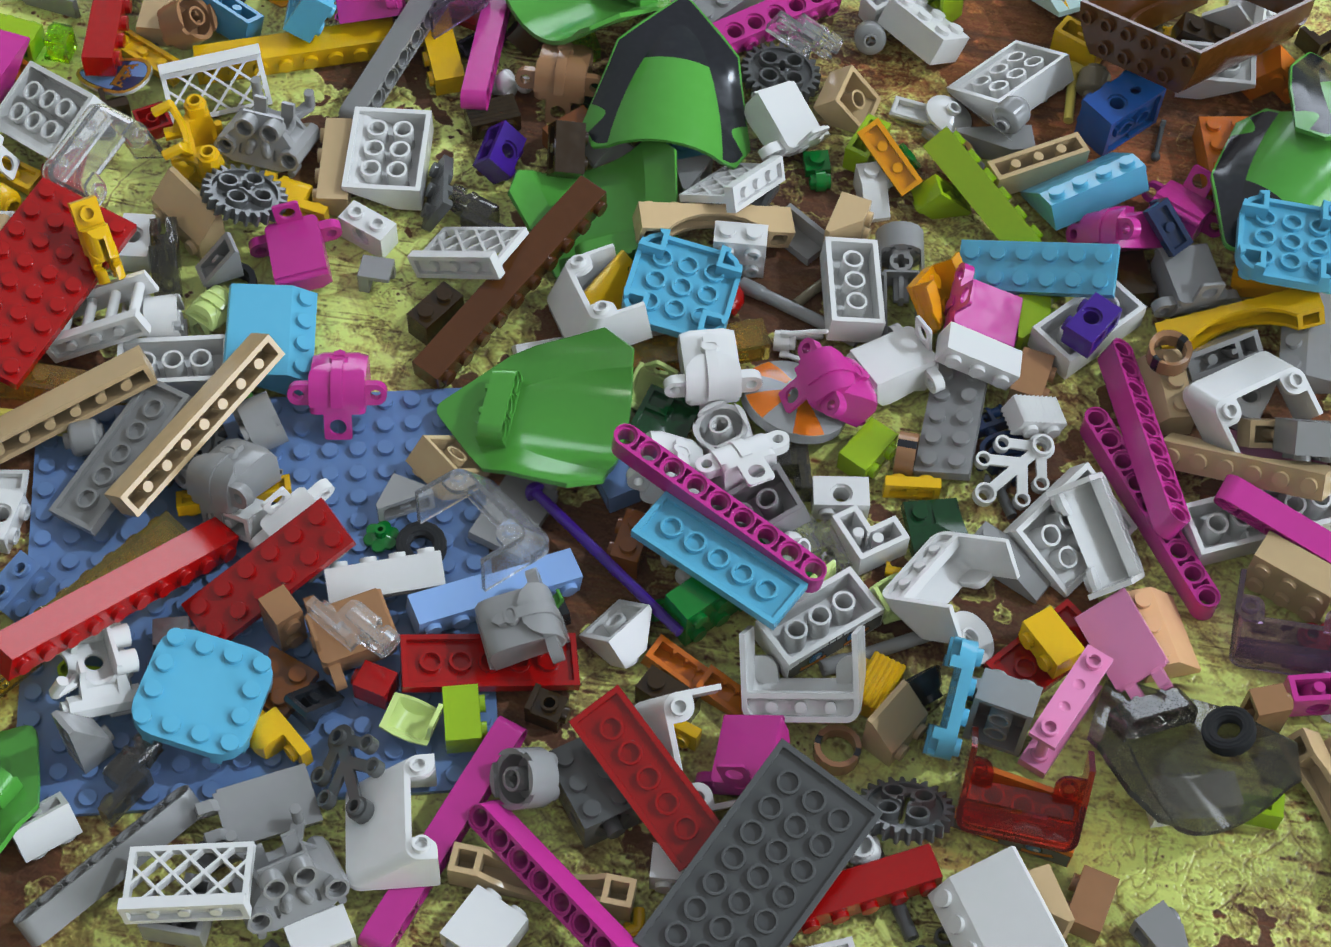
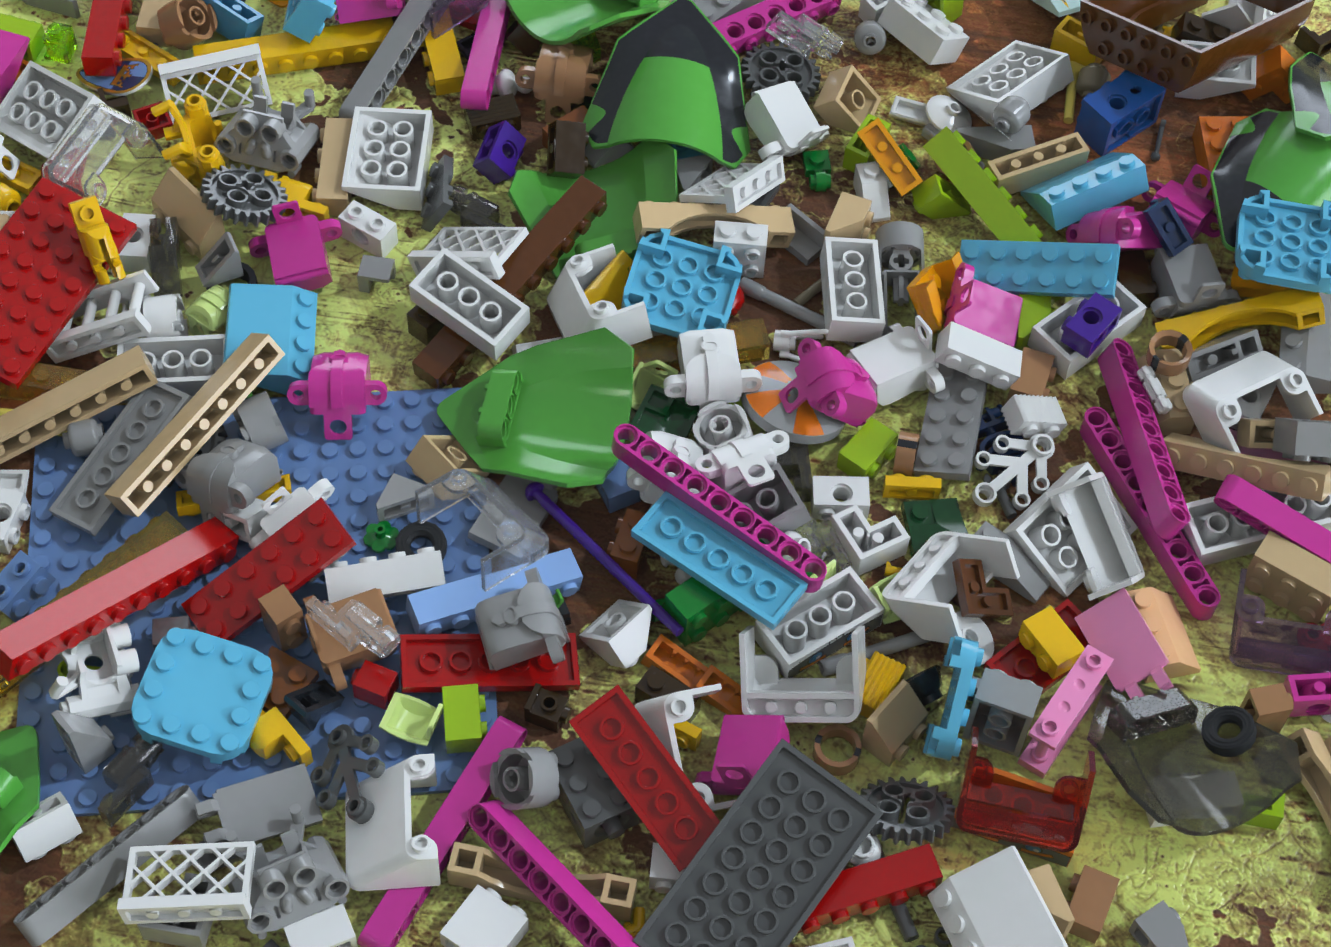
(469, 303): none -> white brick
(974, 596): none -> reddish brown plate
(1154, 390): none -> white axle

